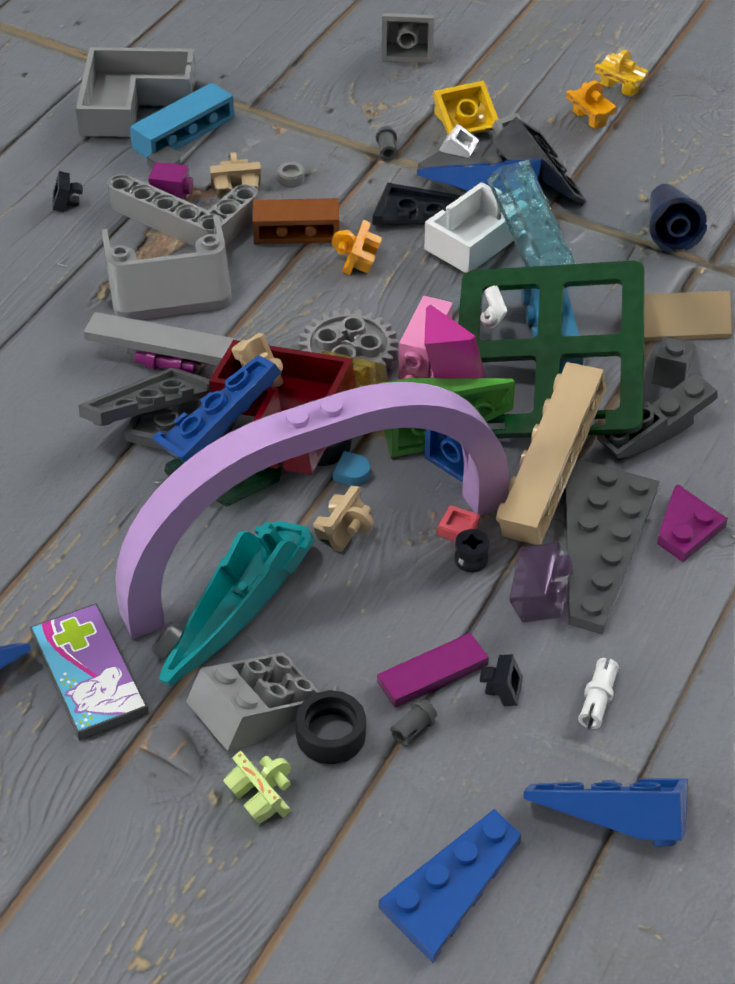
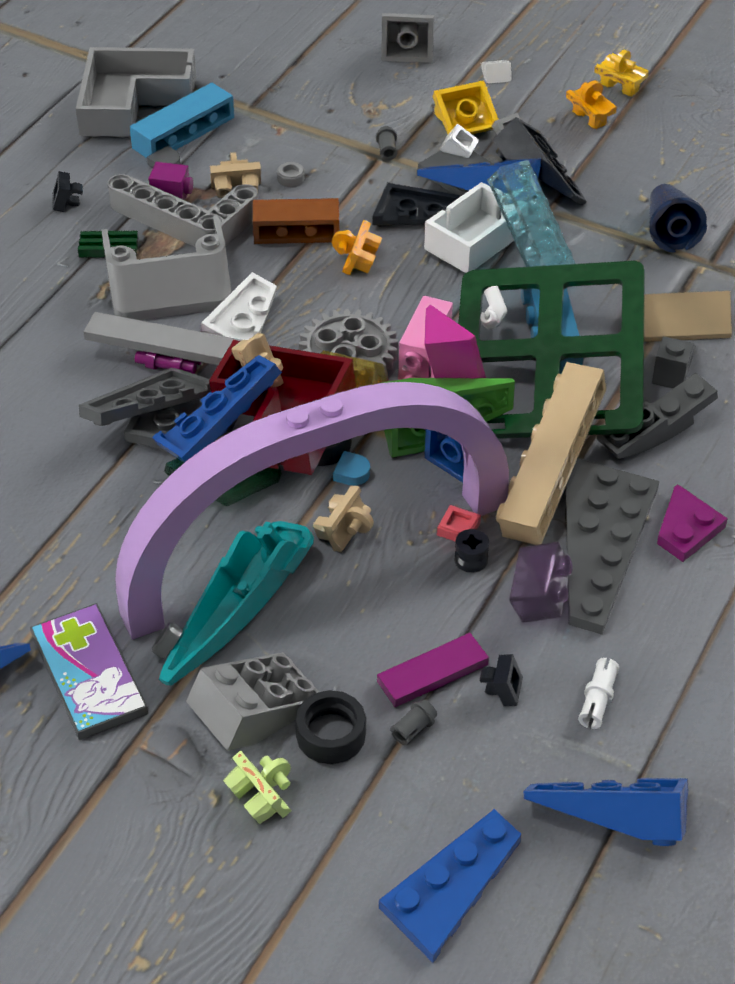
(92, 242): none -> dark green tile
(243, 310): none -> white wing
(496, 71): none -> white slope

